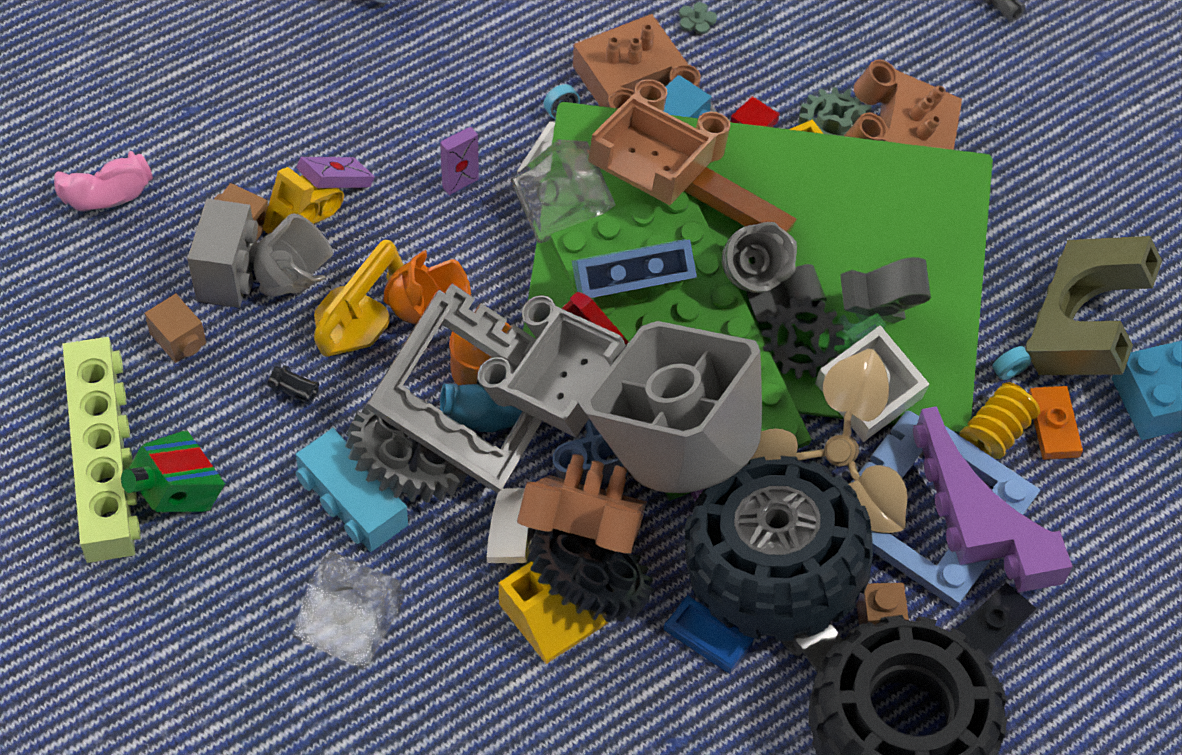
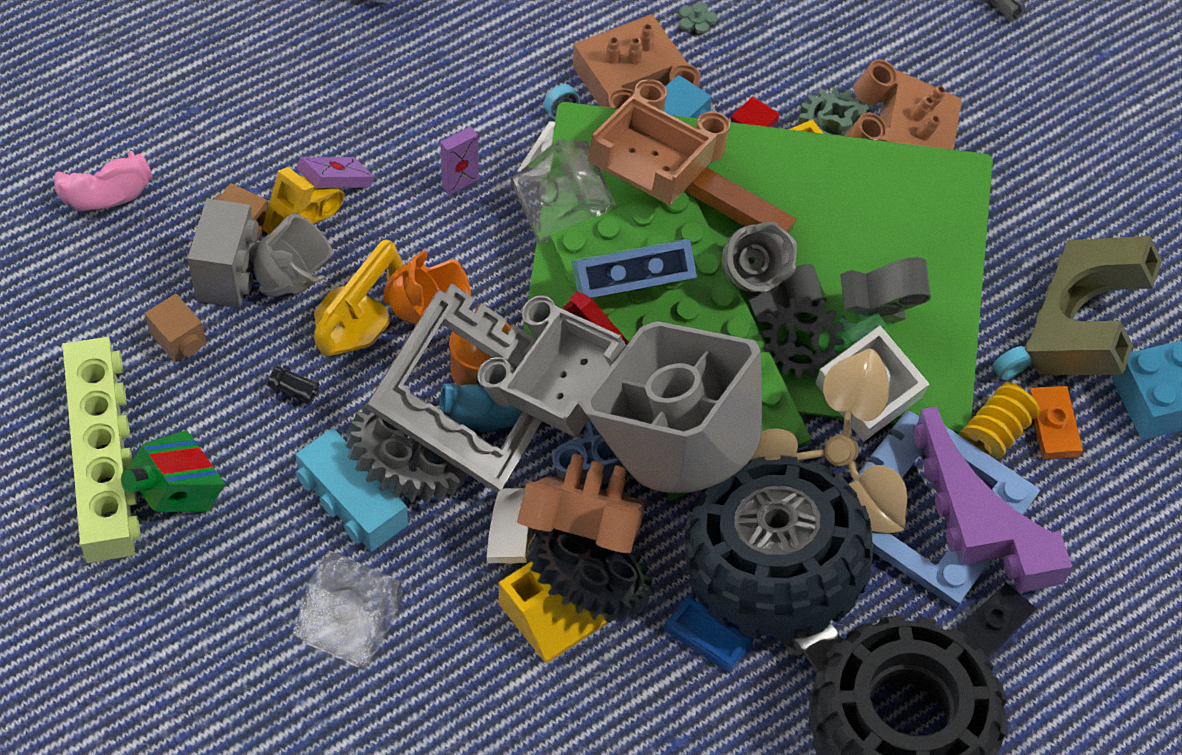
(881, 601): medium nougat brick -> none

